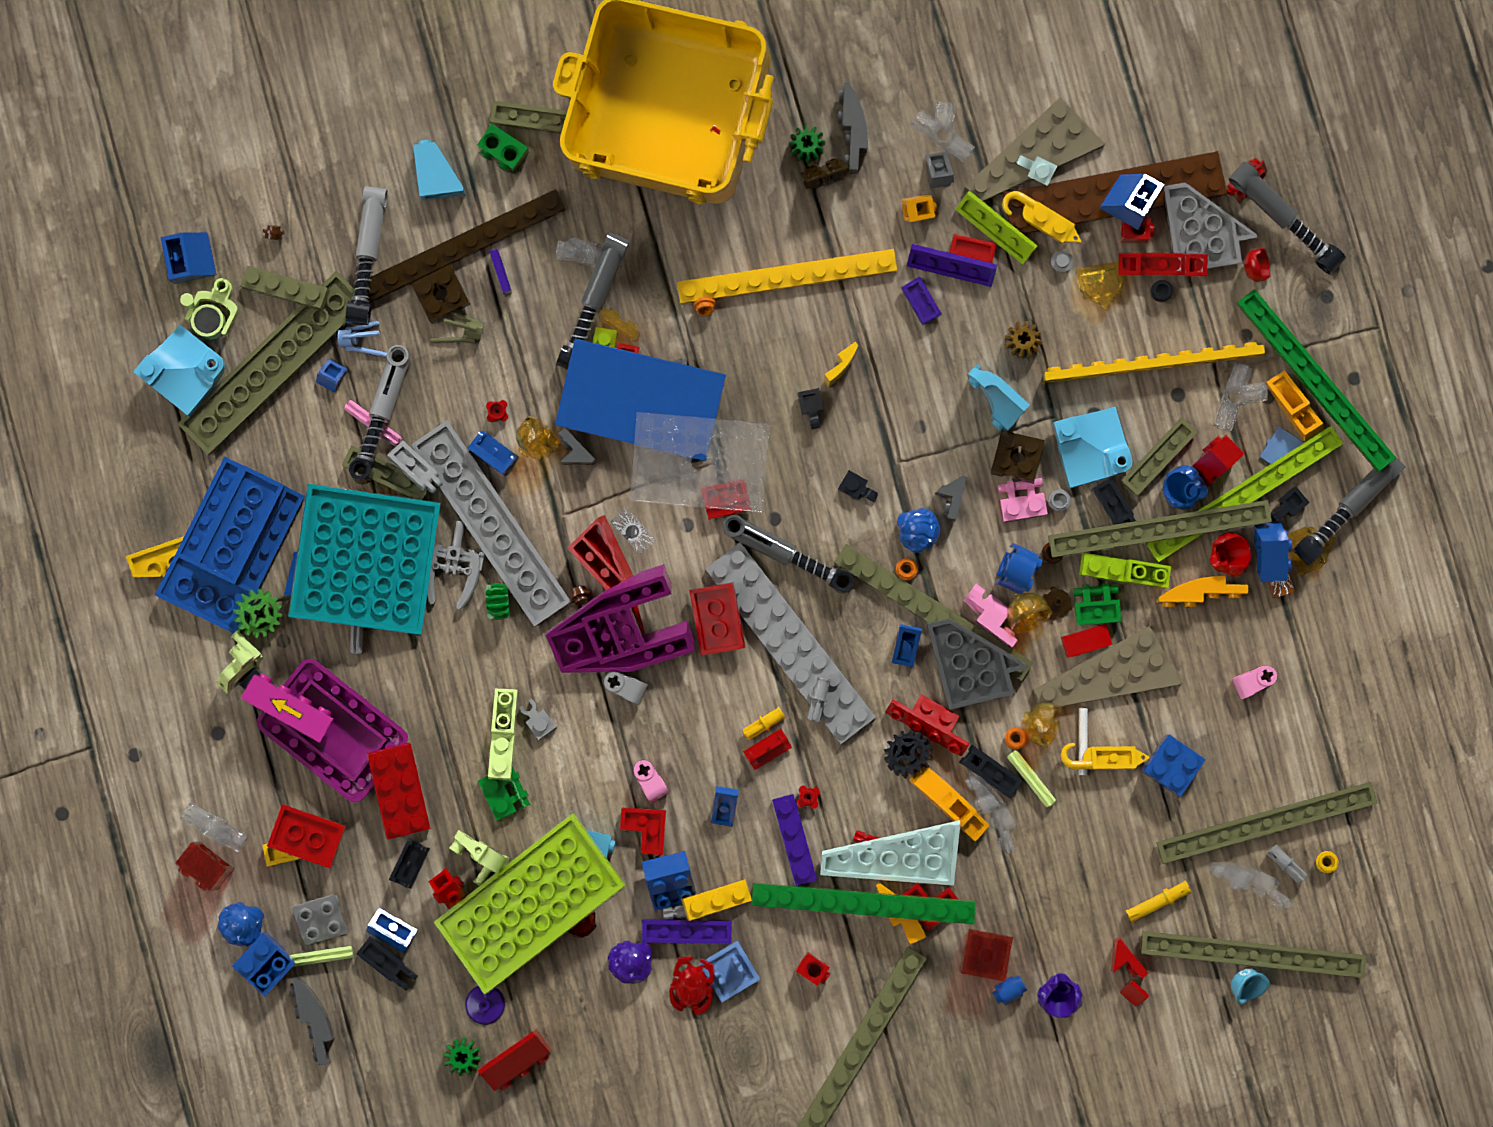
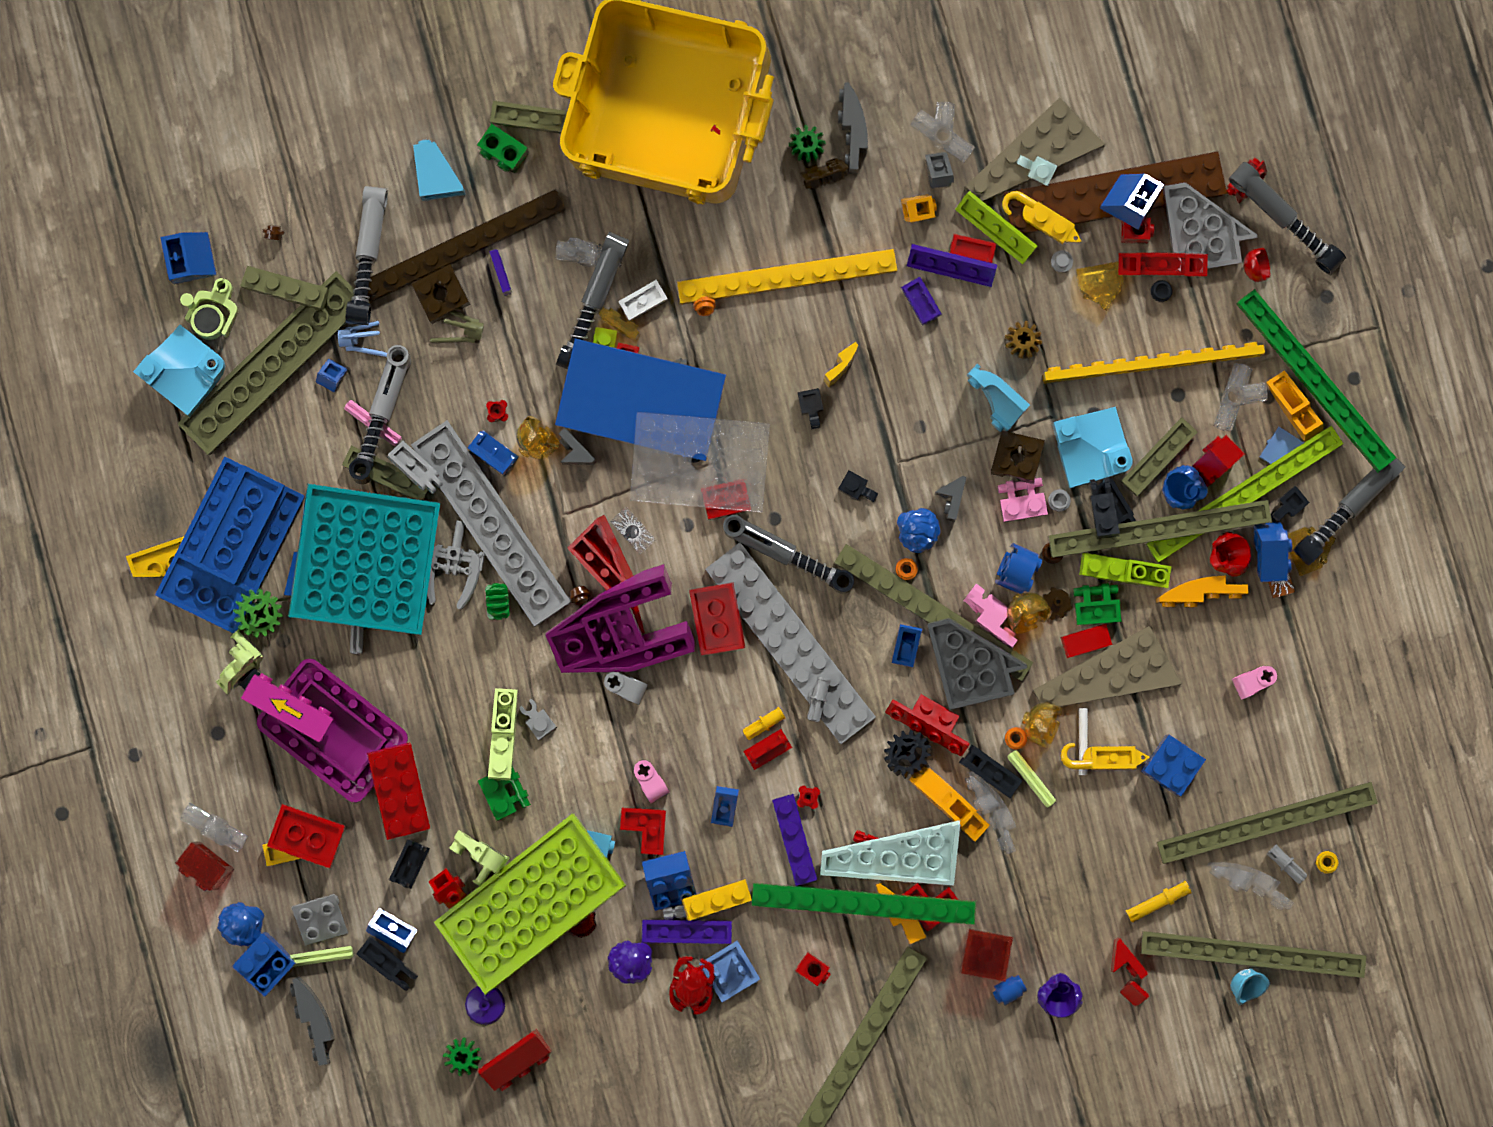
(643, 300): none -> white plate
(1104, 511): none -> black hinge

